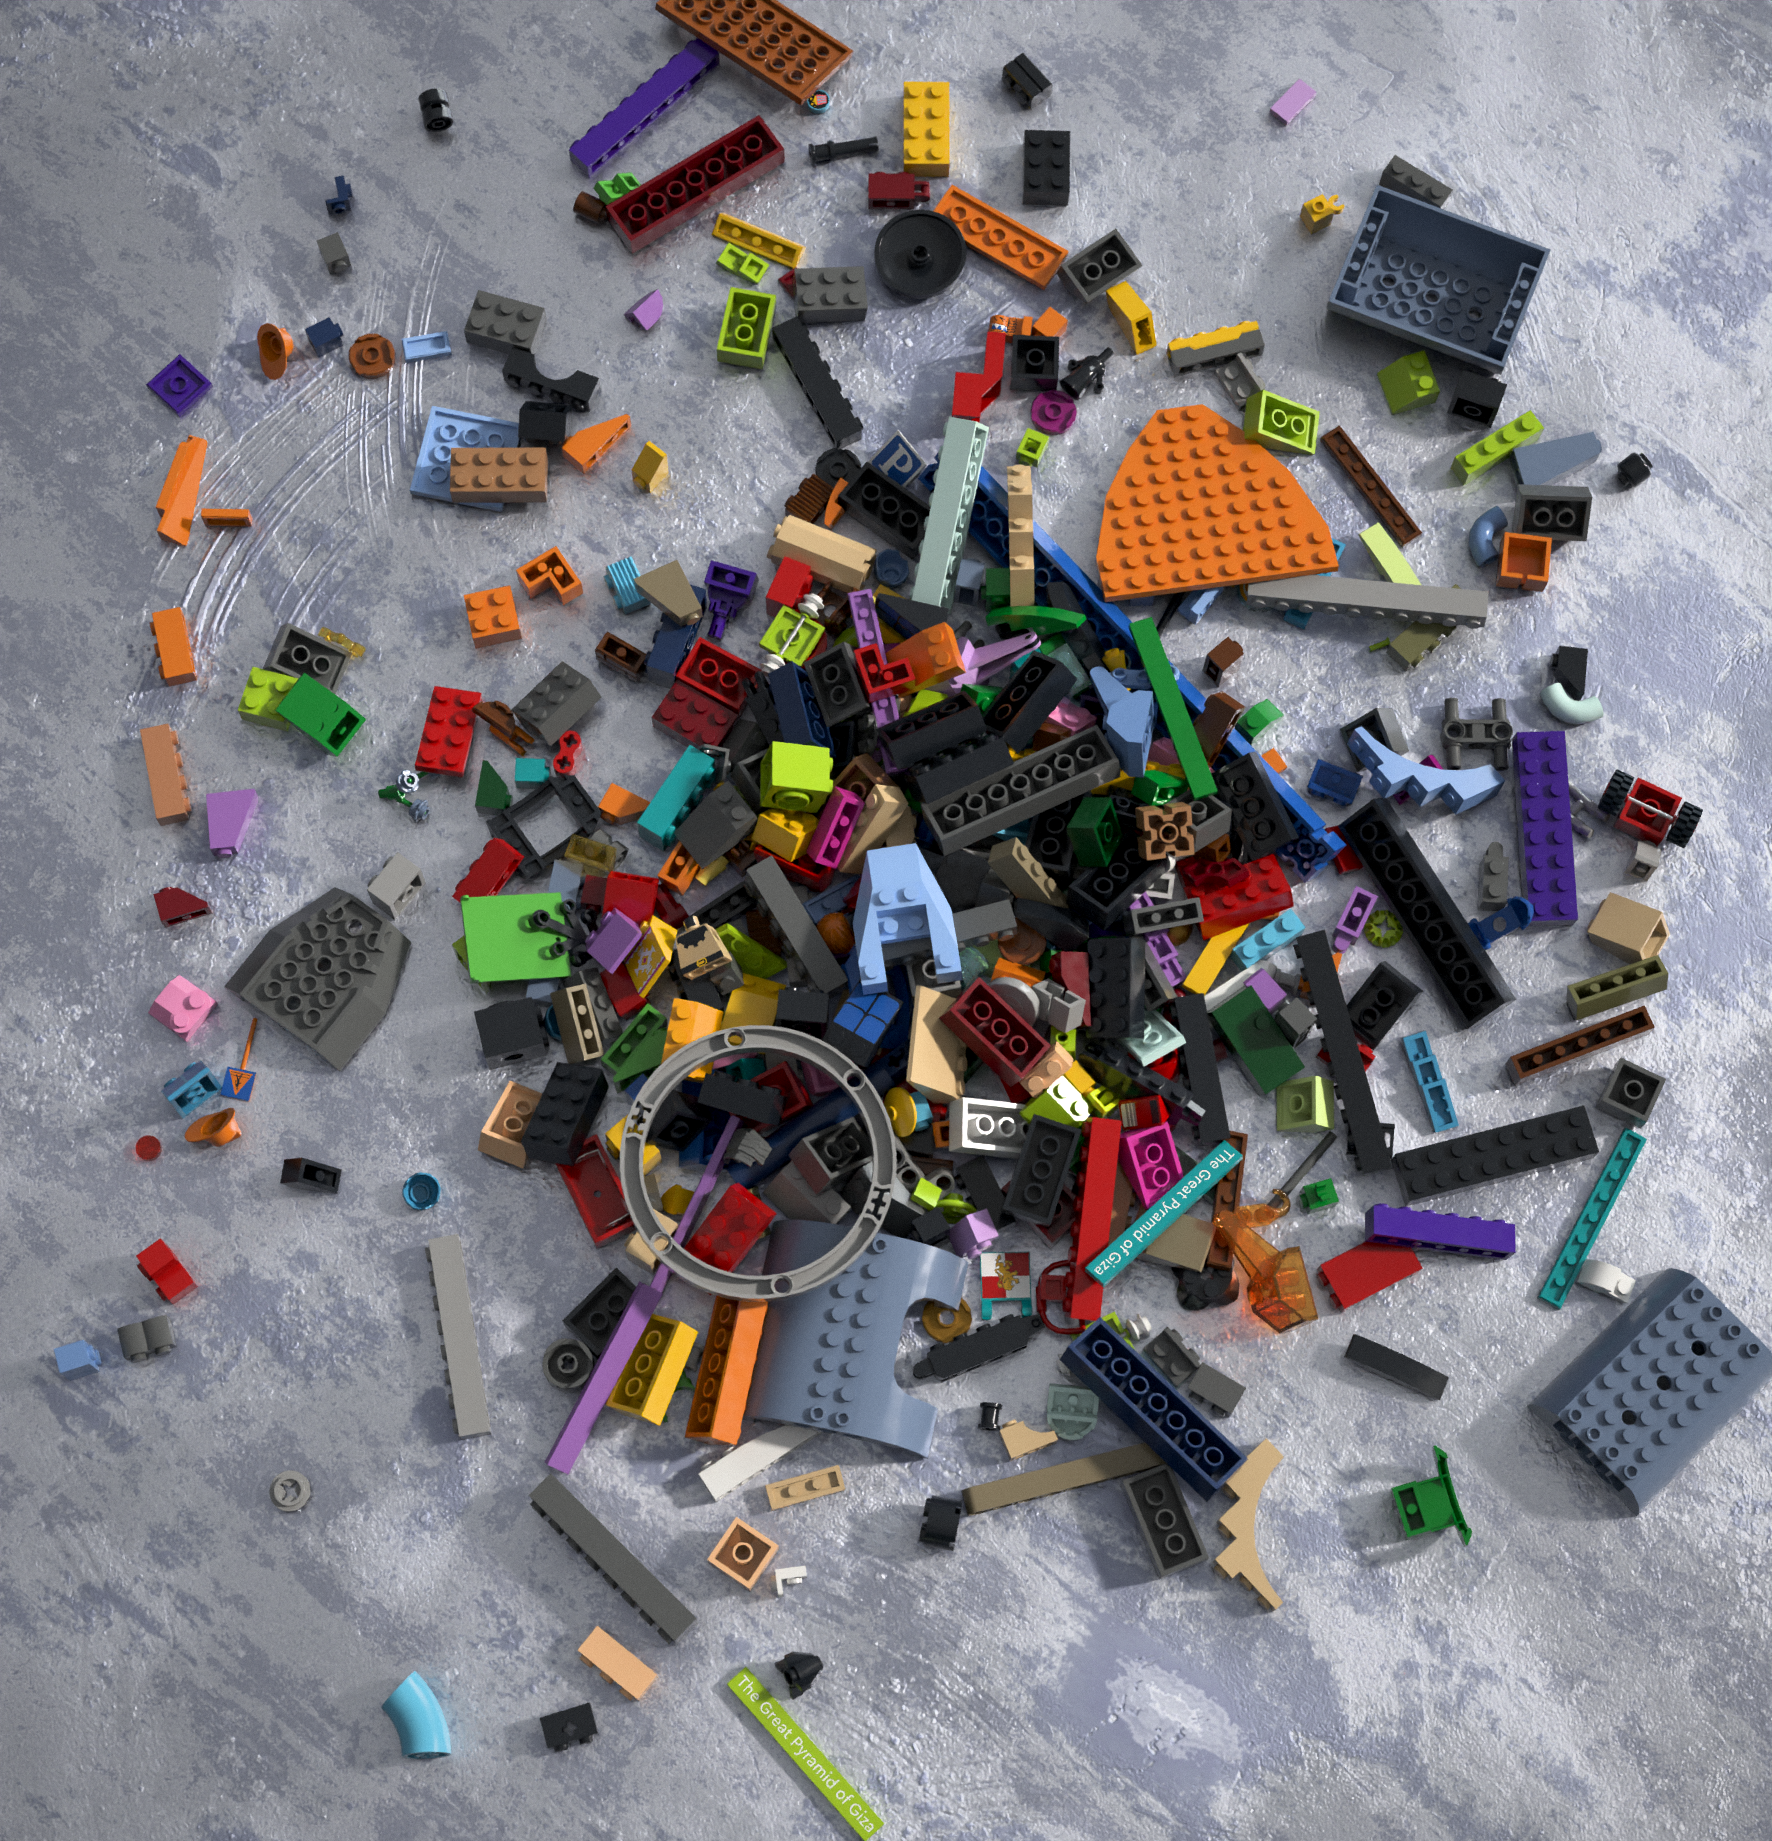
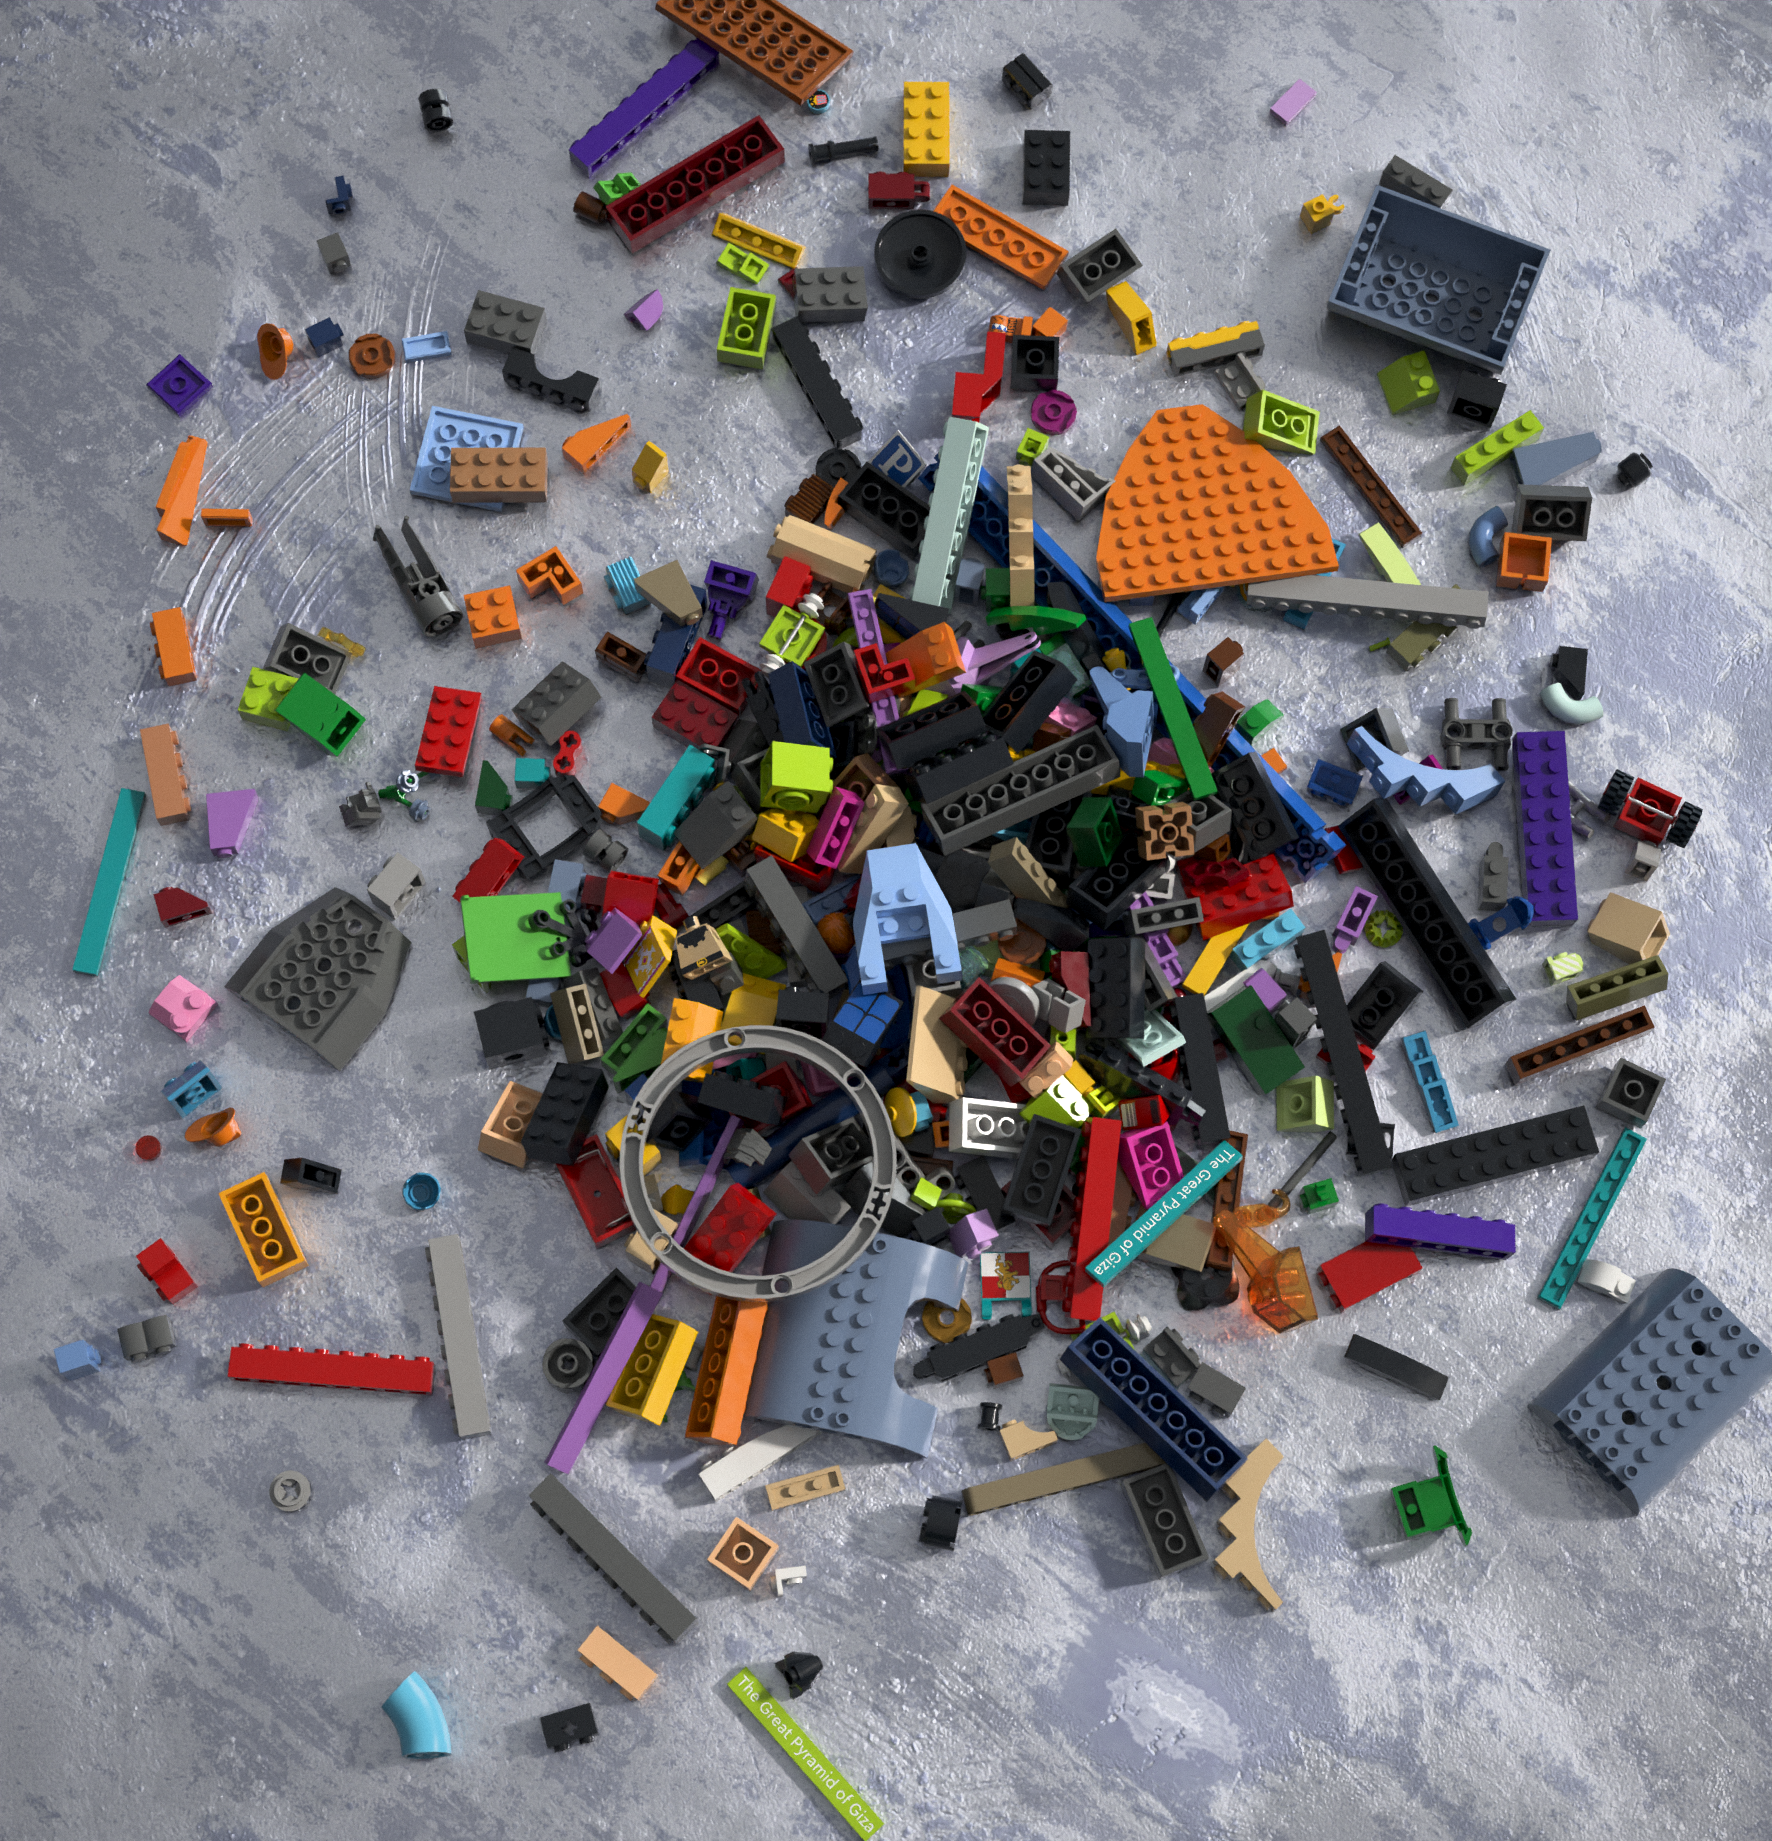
(109, 882): none -> teal tile
(240, 1082): piece -> none
(263, 1229): none -> light orange brick
(331, 1370): none -> red brick
(361, 808): none -> dark grey hair
(434, 603): none -> dark grey piece
(497, 715): reddish brown tile -> none
(545, 422): black brick -> none
(591, 853): clear yellow slope -> none
(1003, 1371): none -> reddish brown brick
(1069, 483): none -> light grey wedge
(1084, 374): black piece -> none
(1563, 967): none -> yellowish green brick

